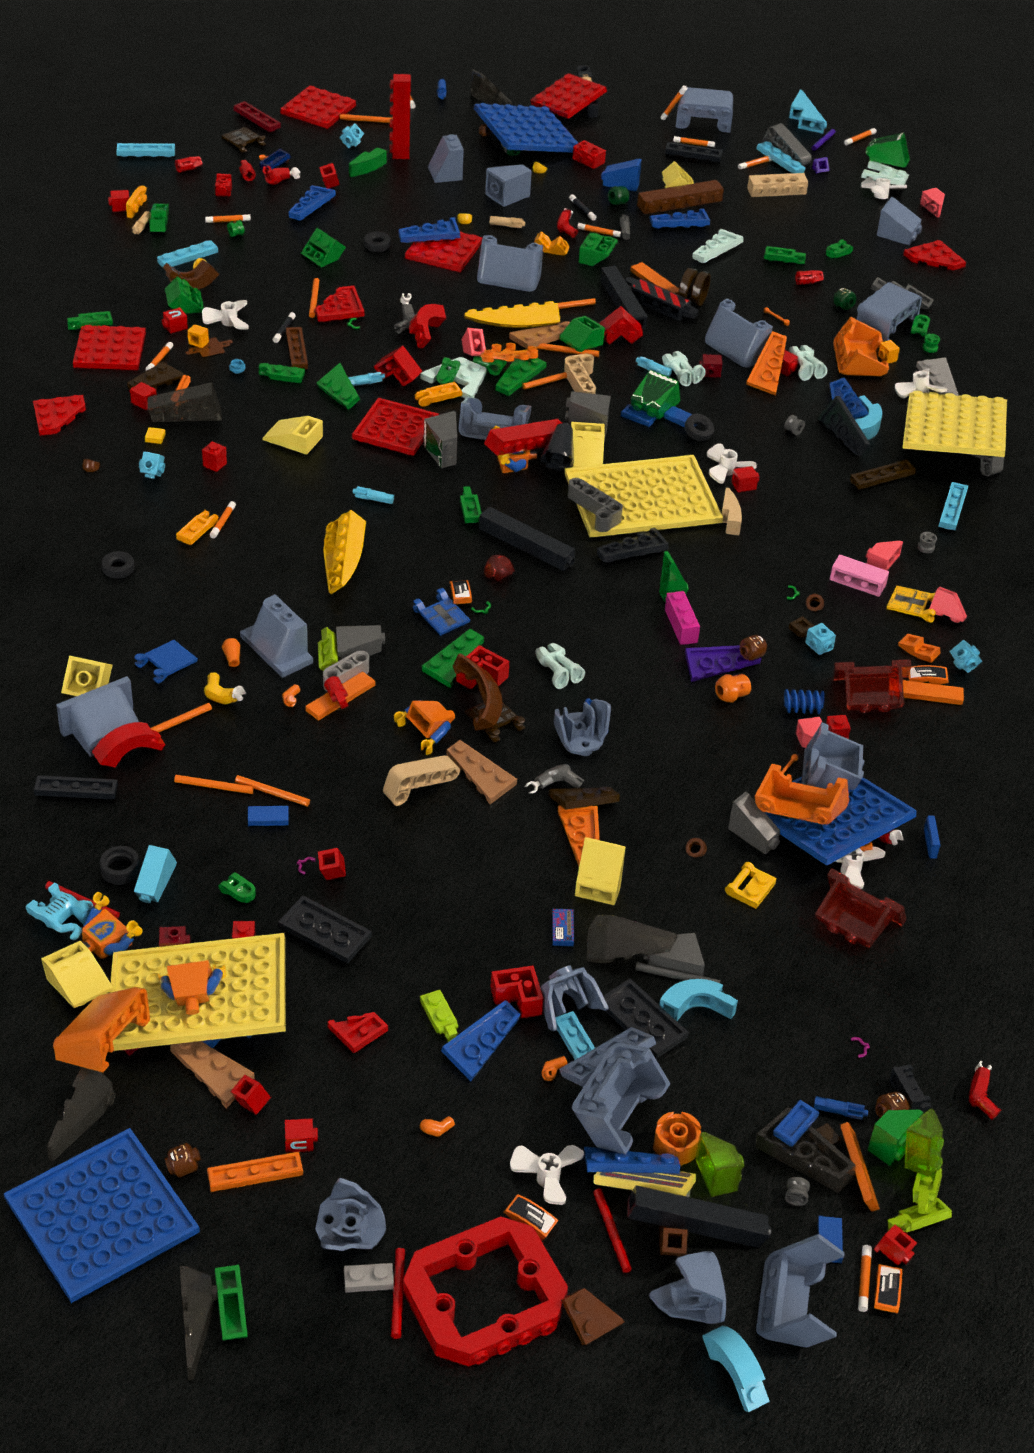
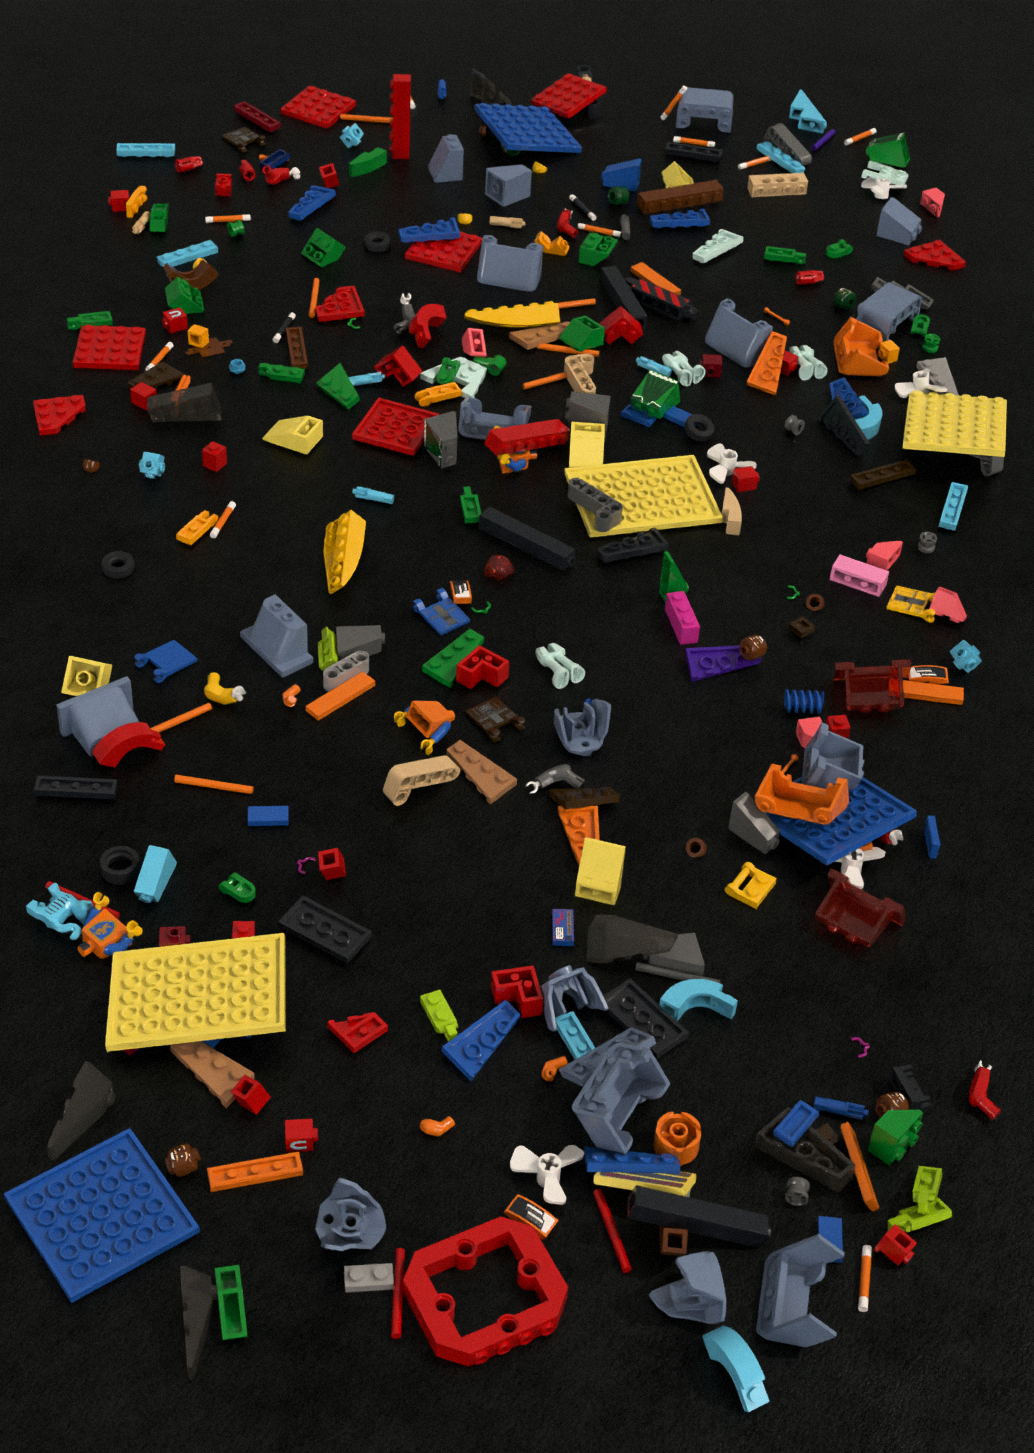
(76, 974): light yellow slope -> none
(95, 1028): orange windscreen -> none
(155, 435): yellow tile -> none
(191, 983): orange torso -> none
(227, 314): white piece -> none
(231, 649): orange cone -> none
(273, 791): orange bar -> none
(336, 691): red hinge -> none
(488, 688): reddish brown windscreen -> none
(509, 353): orange plant -> none
(518, 373): green wing -> none
(559, 449): black cone -> none
(589, 154): red brick -> none
(589, 1315): reddish brown wing -> none
(695, 286): dark brown wheel -> none
(719, 1164): clear neon green slope -> none
(732, 687): orange piece -> none
(820, 165): dark purple slope -> none
(820, 639): medium azure brick -> none
(888, 1288): slope -> none
(915, 646): orange slope -> none
(924, 1144): clear neon green slope -> none

